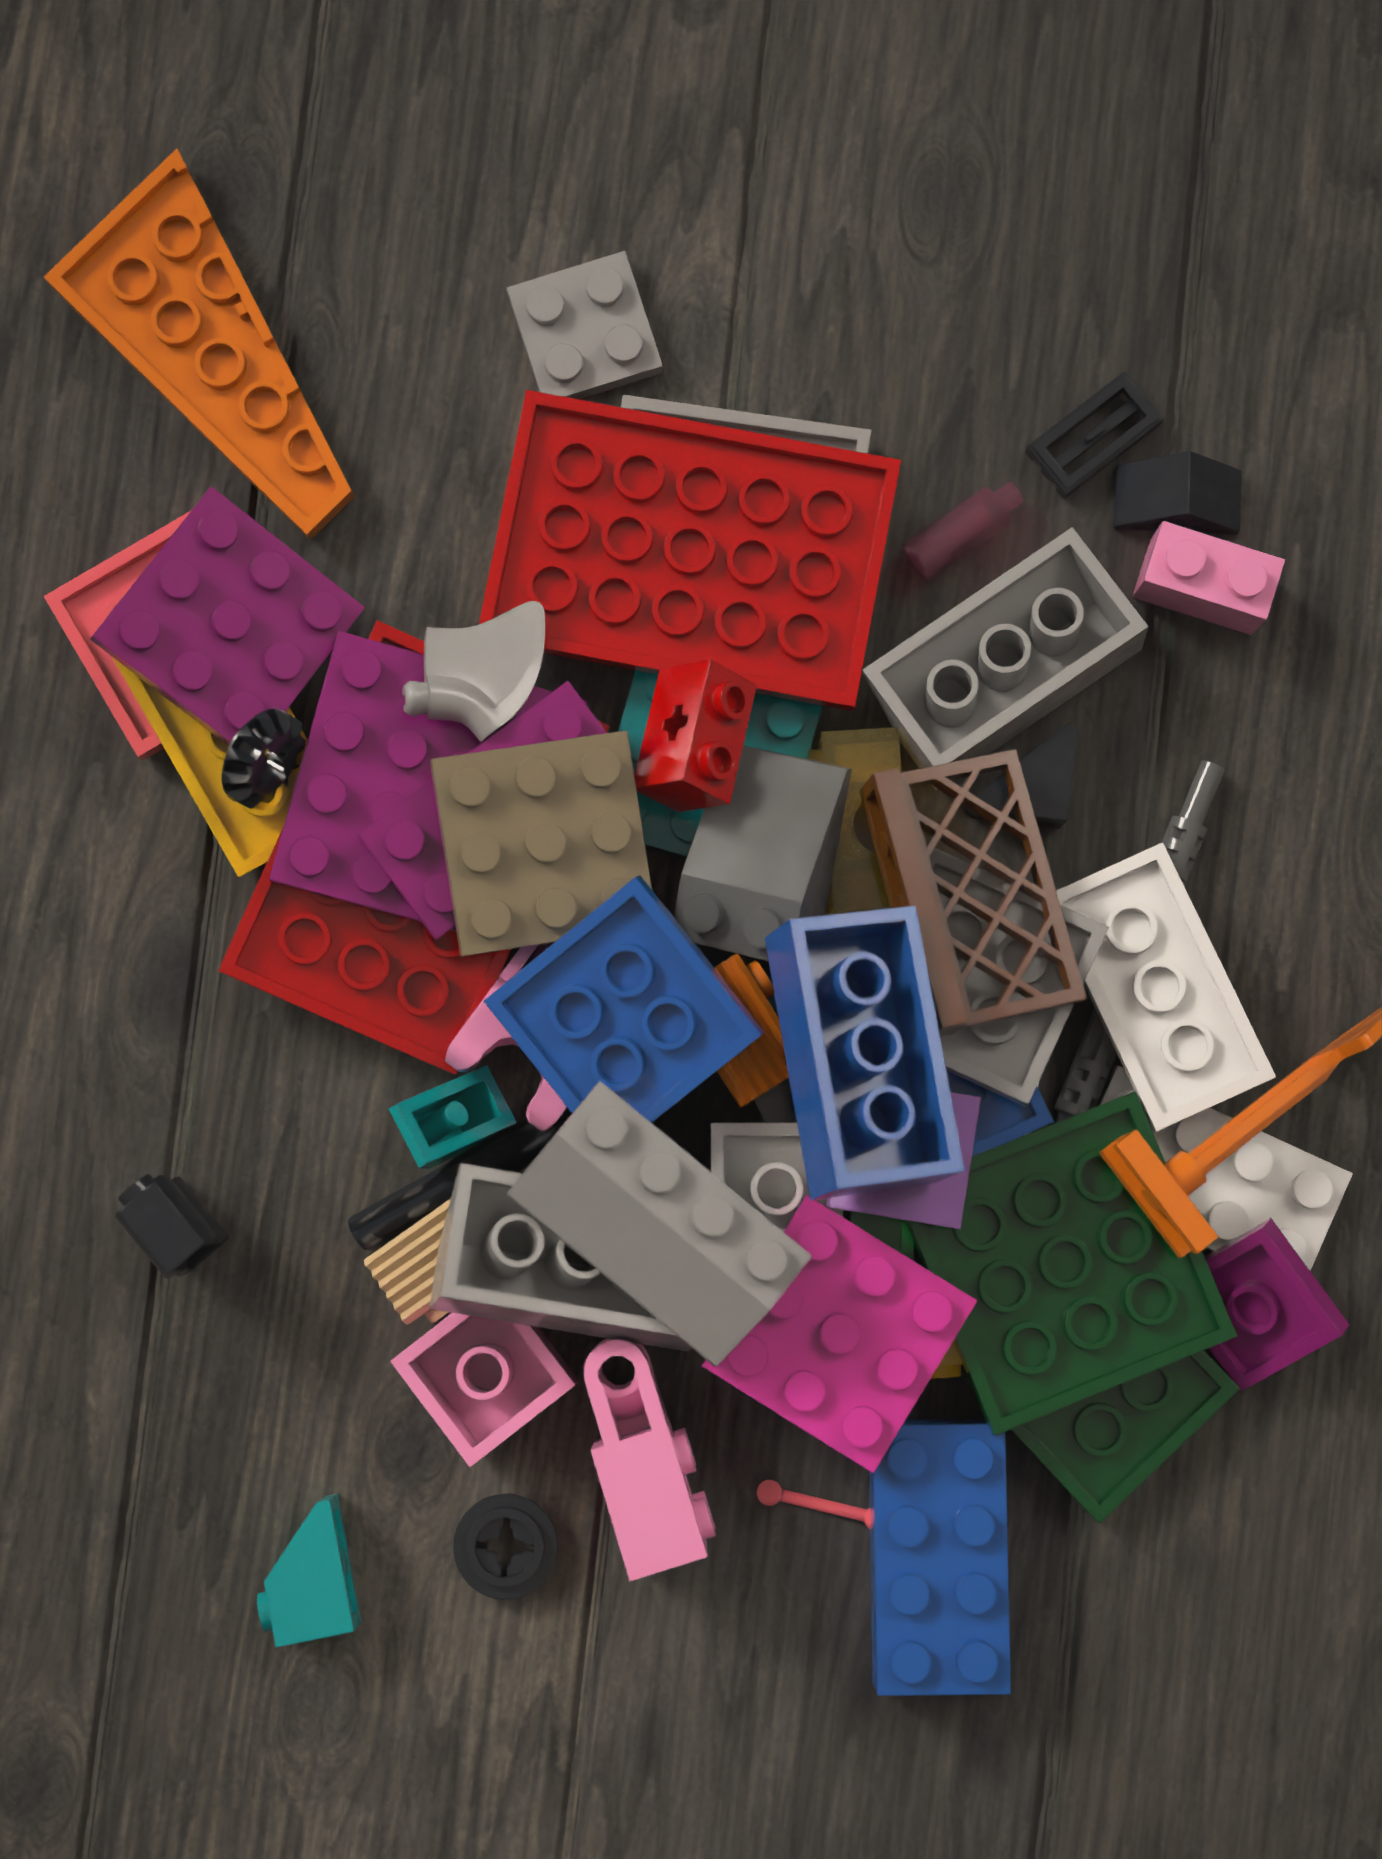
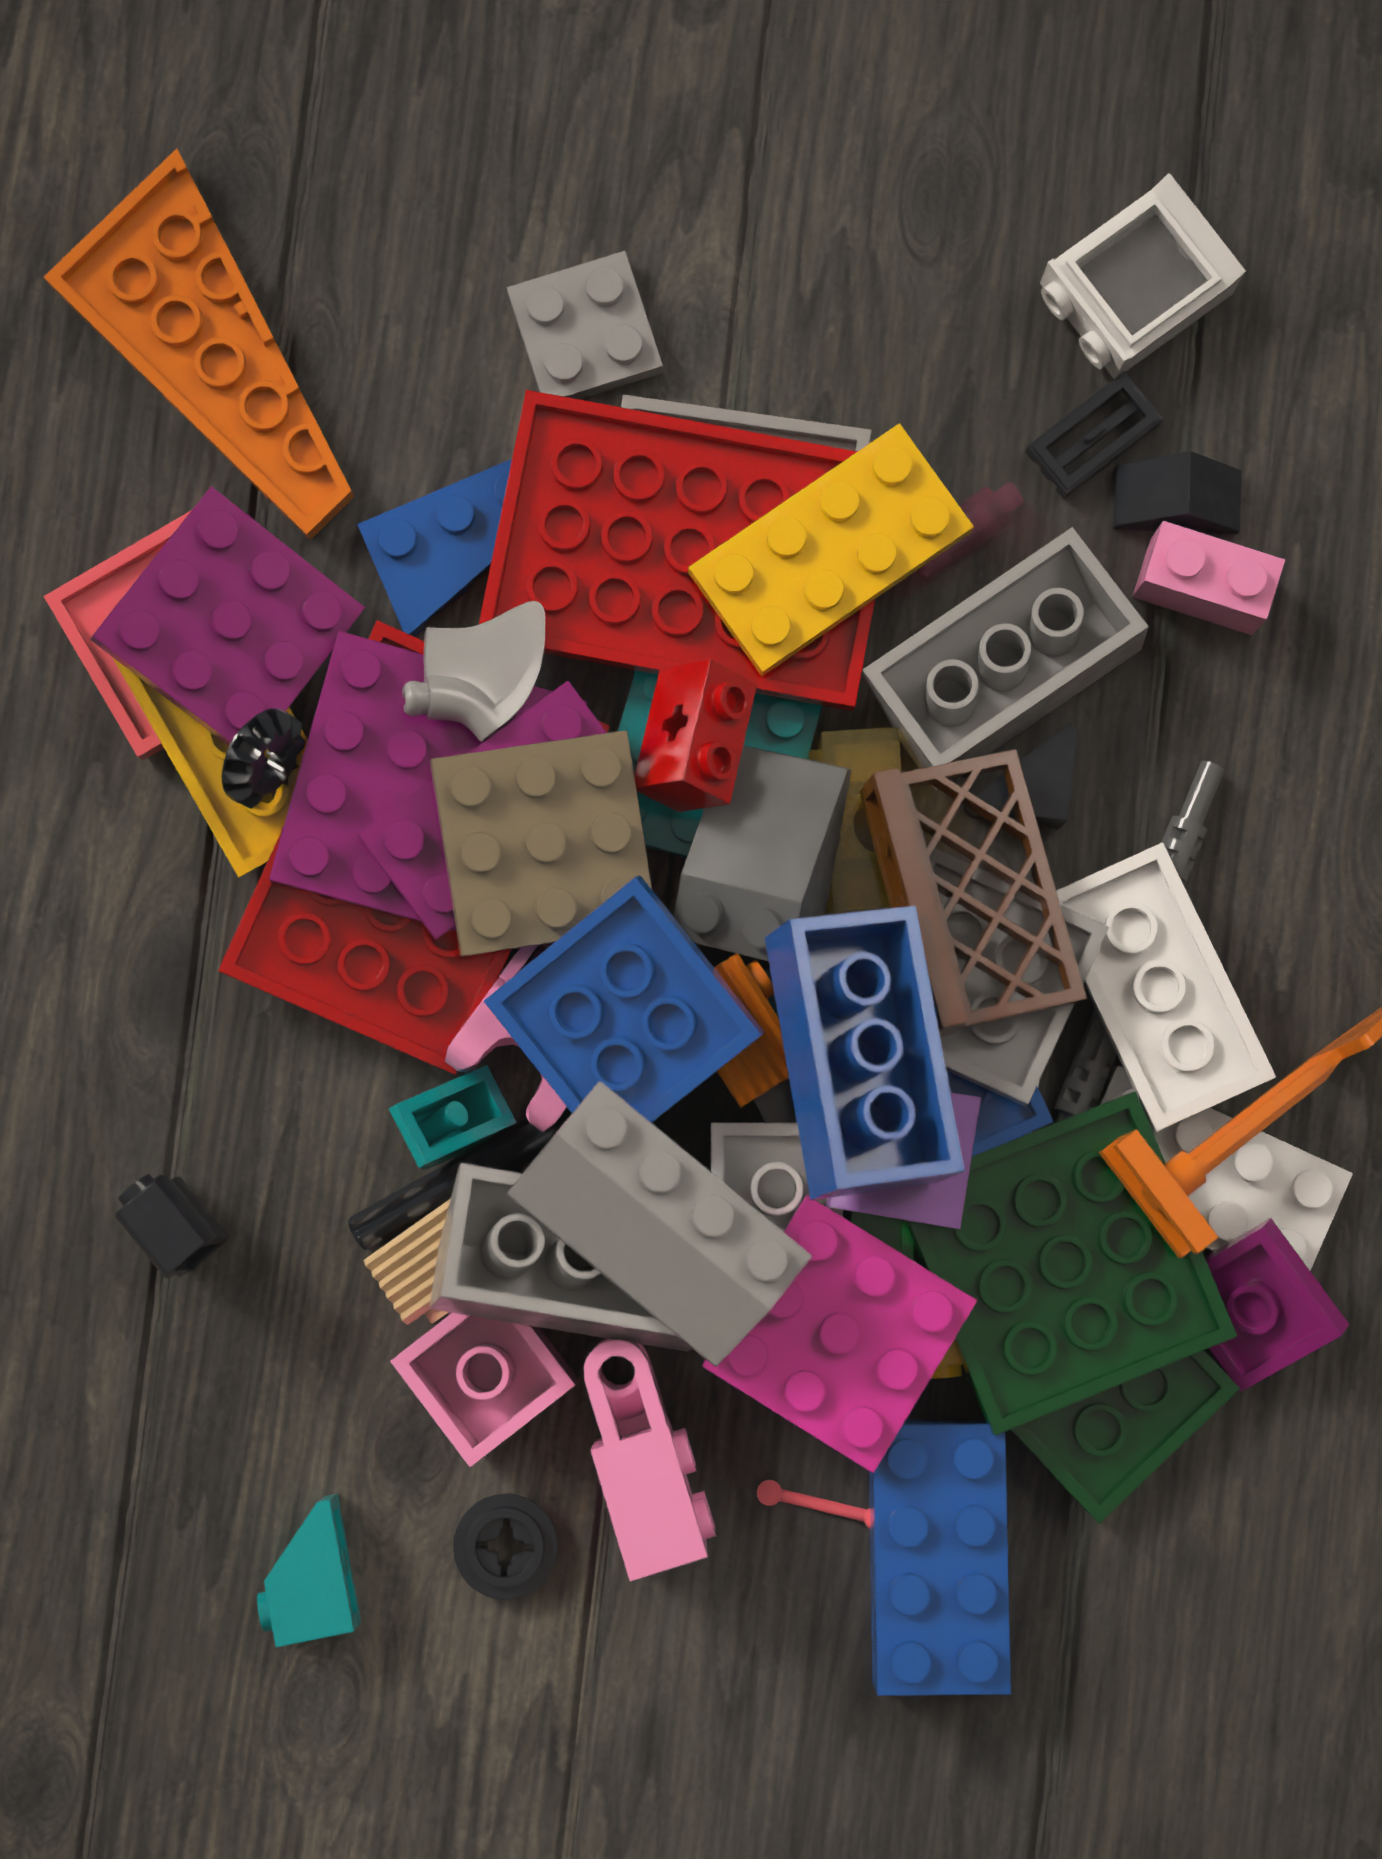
(437, 545): none -> blue wing
(830, 549): none -> yellow plate
(1141, 278): none -> white window

